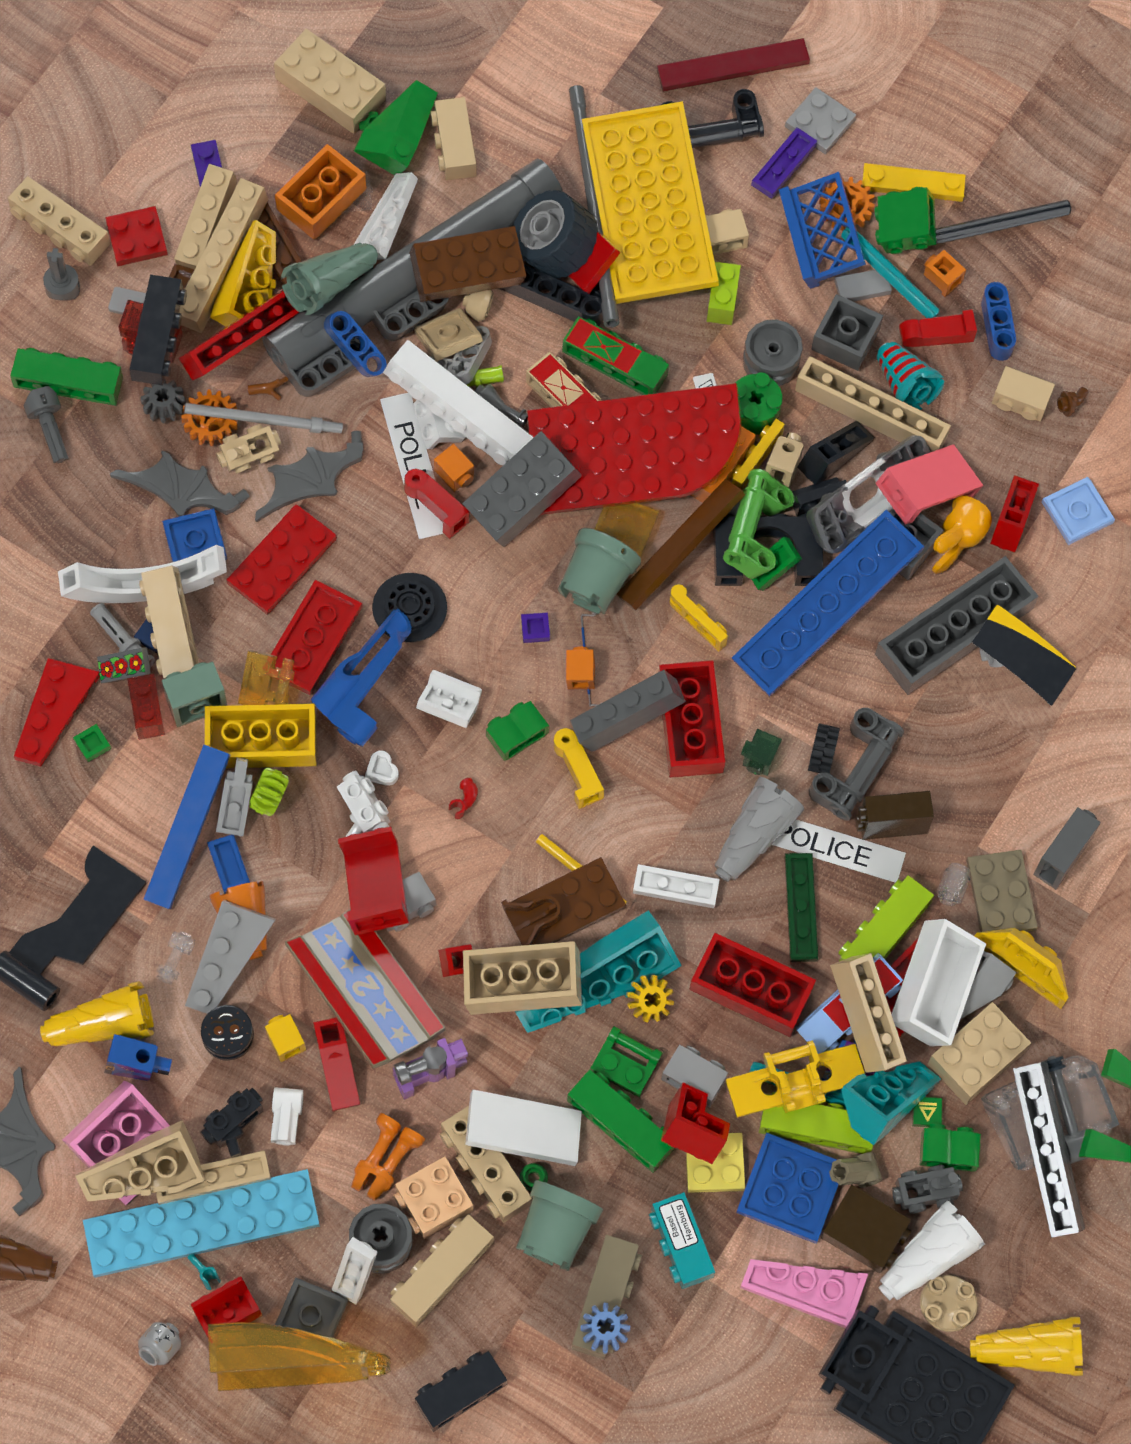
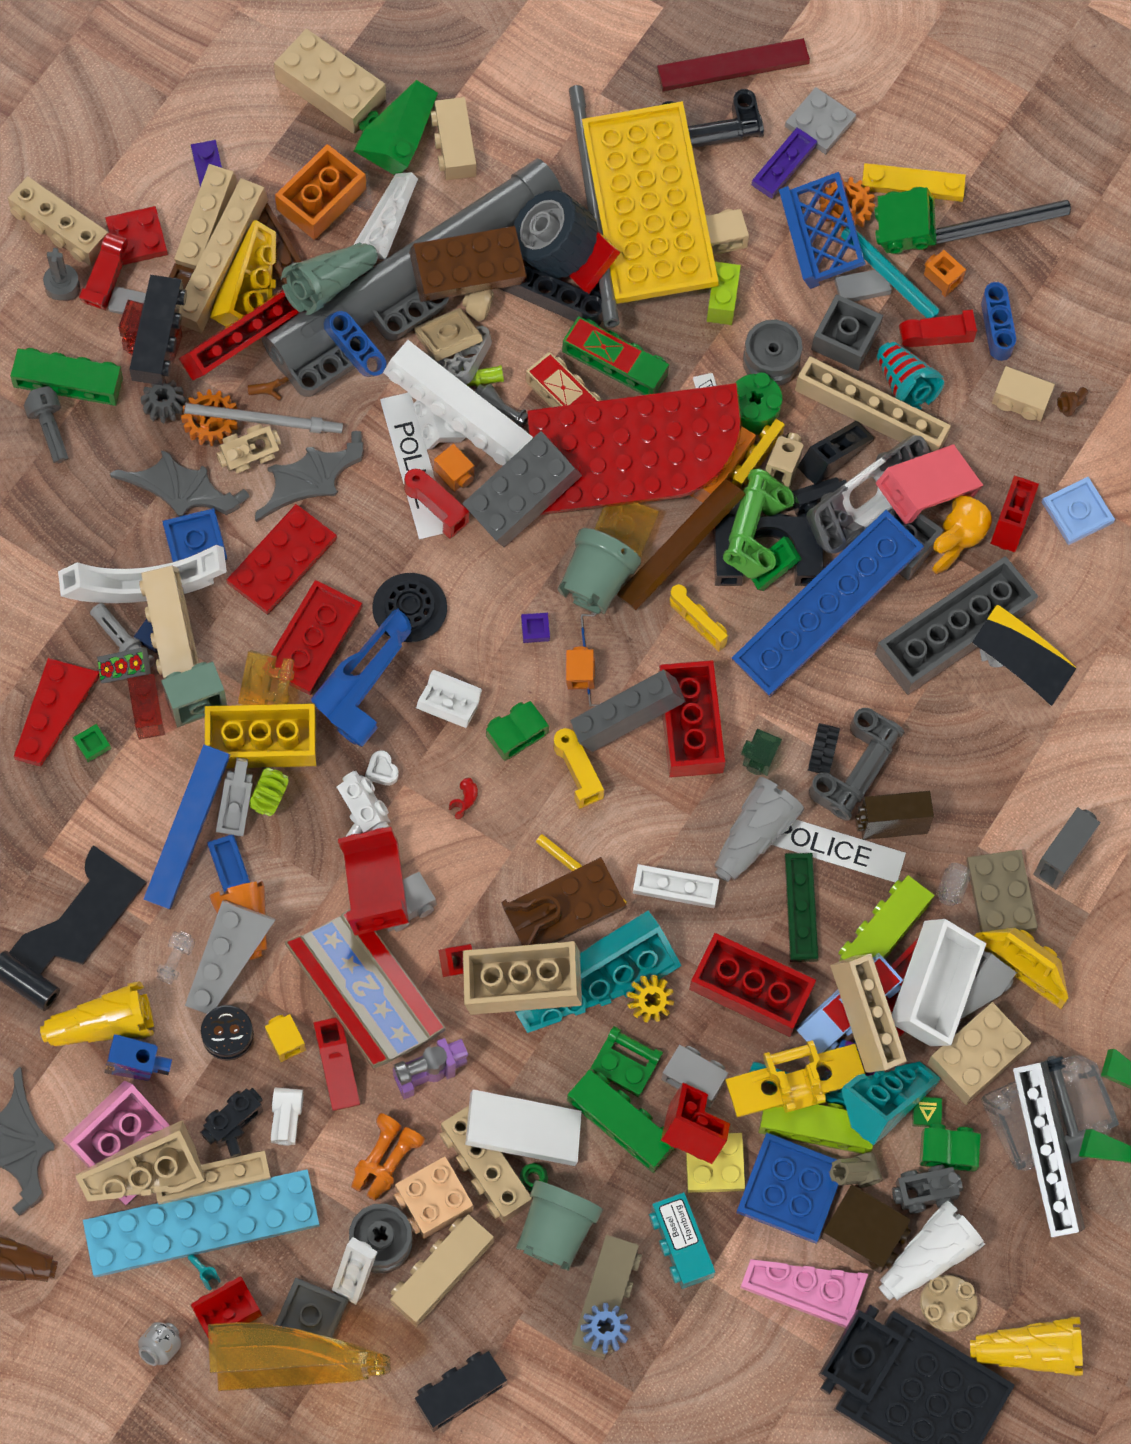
(105, 272): none -> red leg

